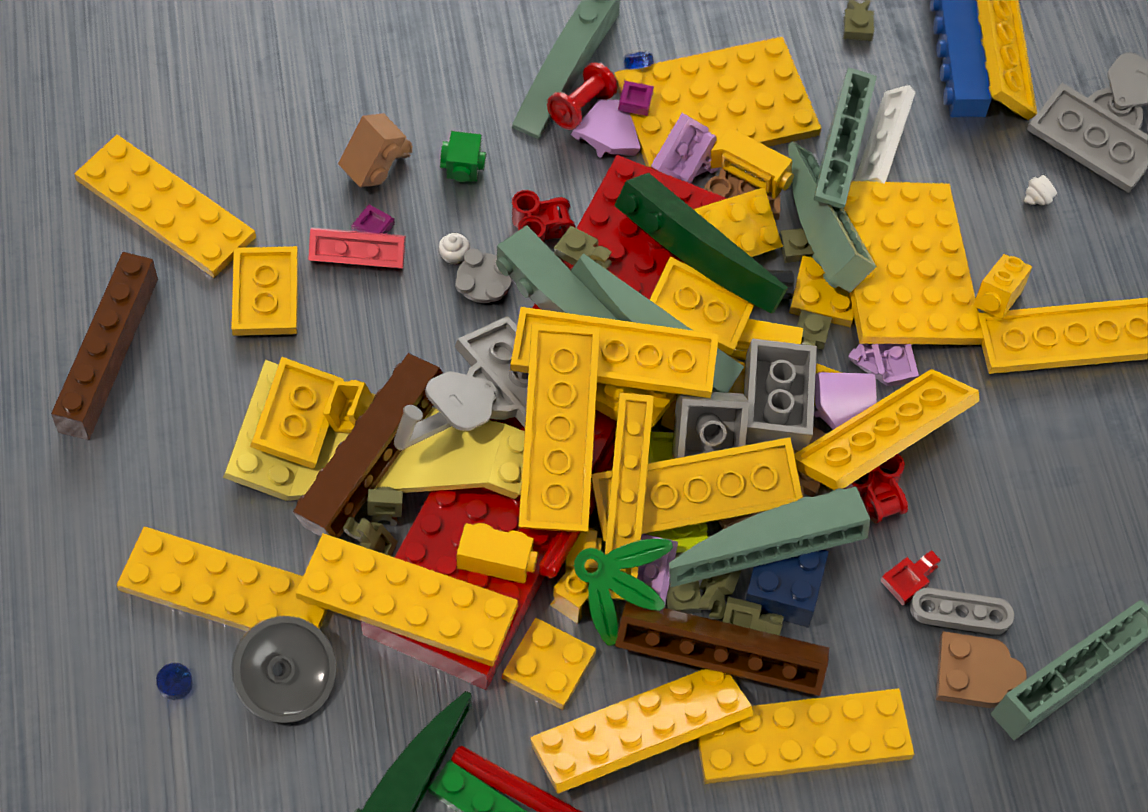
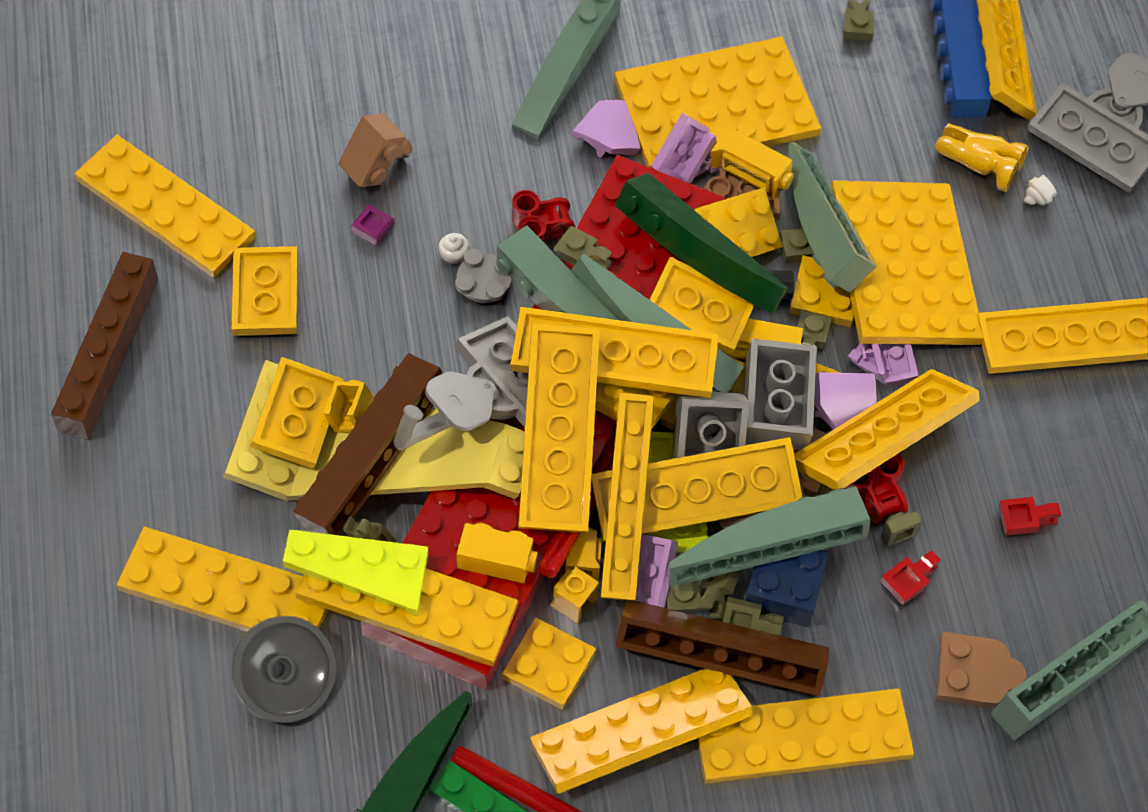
(174, 681): clear blue tile -> none
(357, 247): coral plate -> none
(373, 567): none -> neon yellow wing
(385, 504): olive plate -> none
(463, 156): green brick -> none
(597, 82): red hose -> none
(625, 585): green plant -> none
(636, 98): magenta tile -> none
(638, 60): clear blue tile -> none
(844, 138): sand green slope -> none
(885, 135): white plate -> none
(900, 528): none -> olive plate
(976, 608): light grey plate -> none
(983, 153): none -> yellow piece
(1002, 286): yellow brick -> none
(1023, 517): none -> red plate

